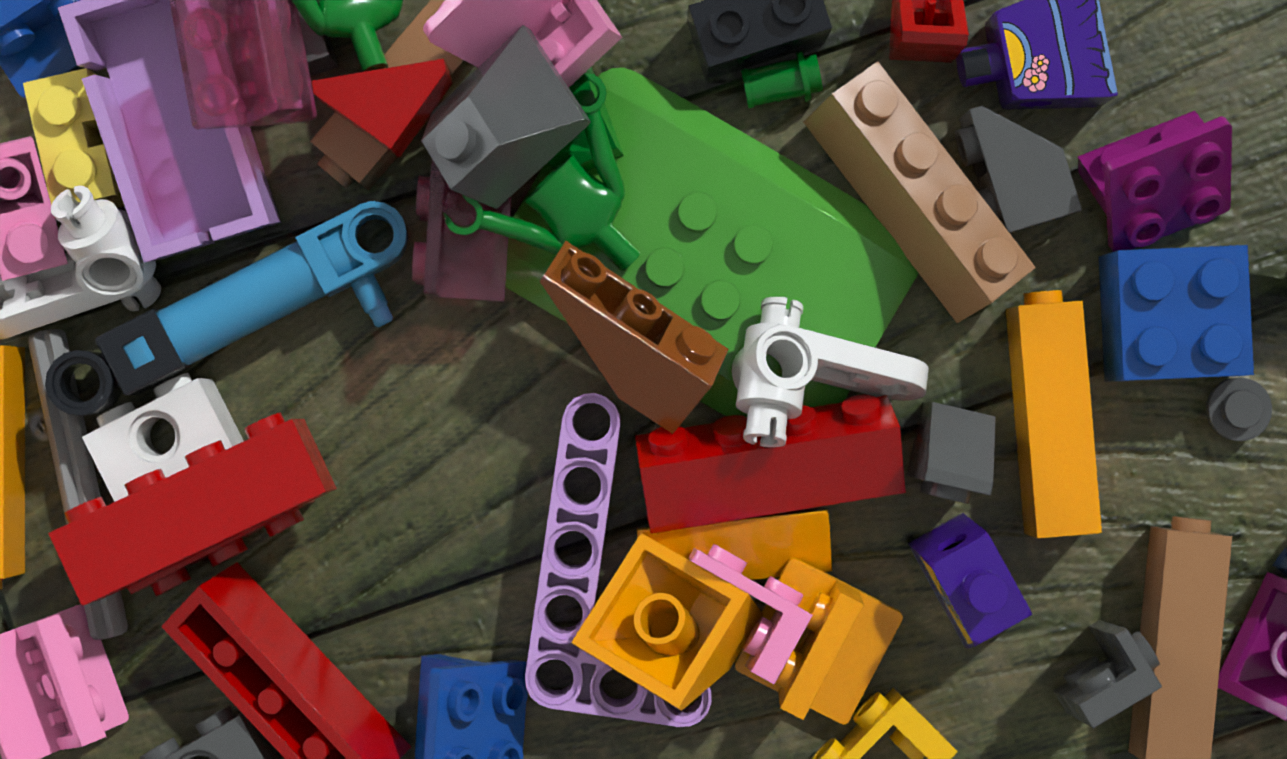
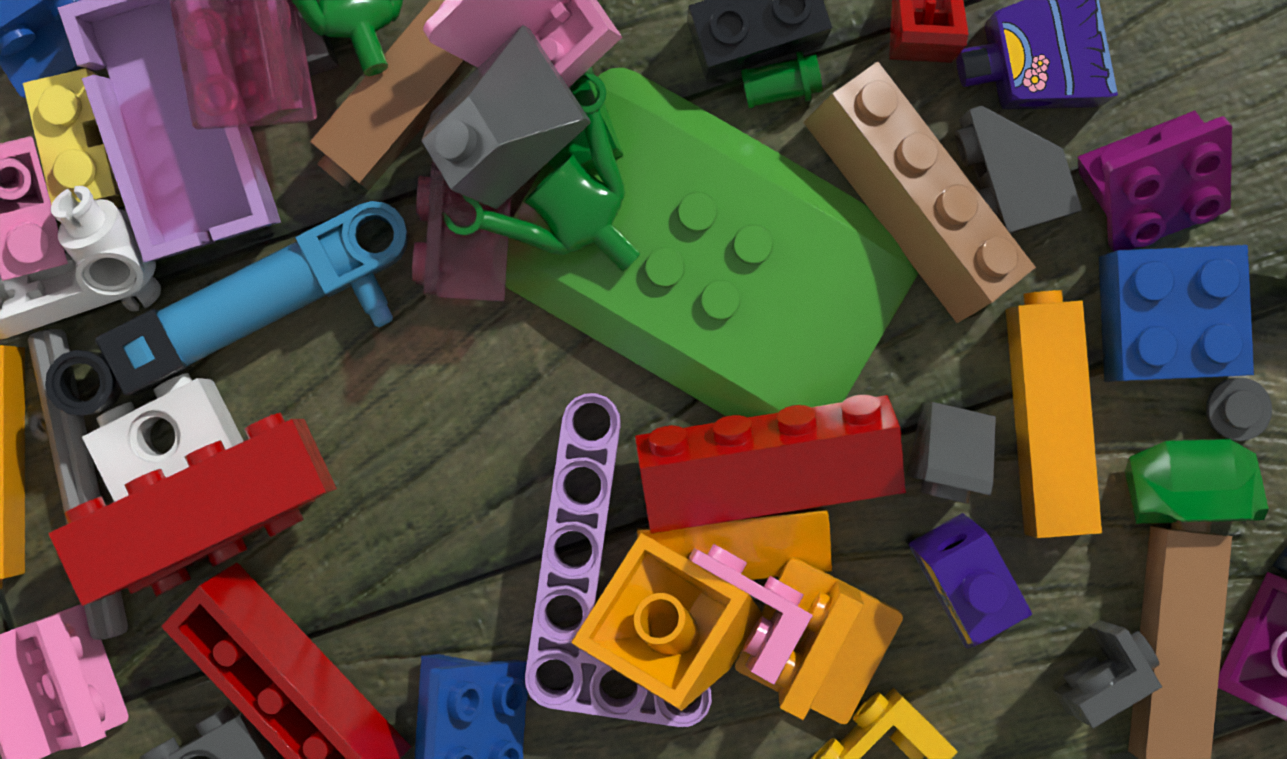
(387, 101): red slope -> none
(636, 342): dark orange slope -> none
(809, 357): white piece -> none
(1196, 483): none -> green slope

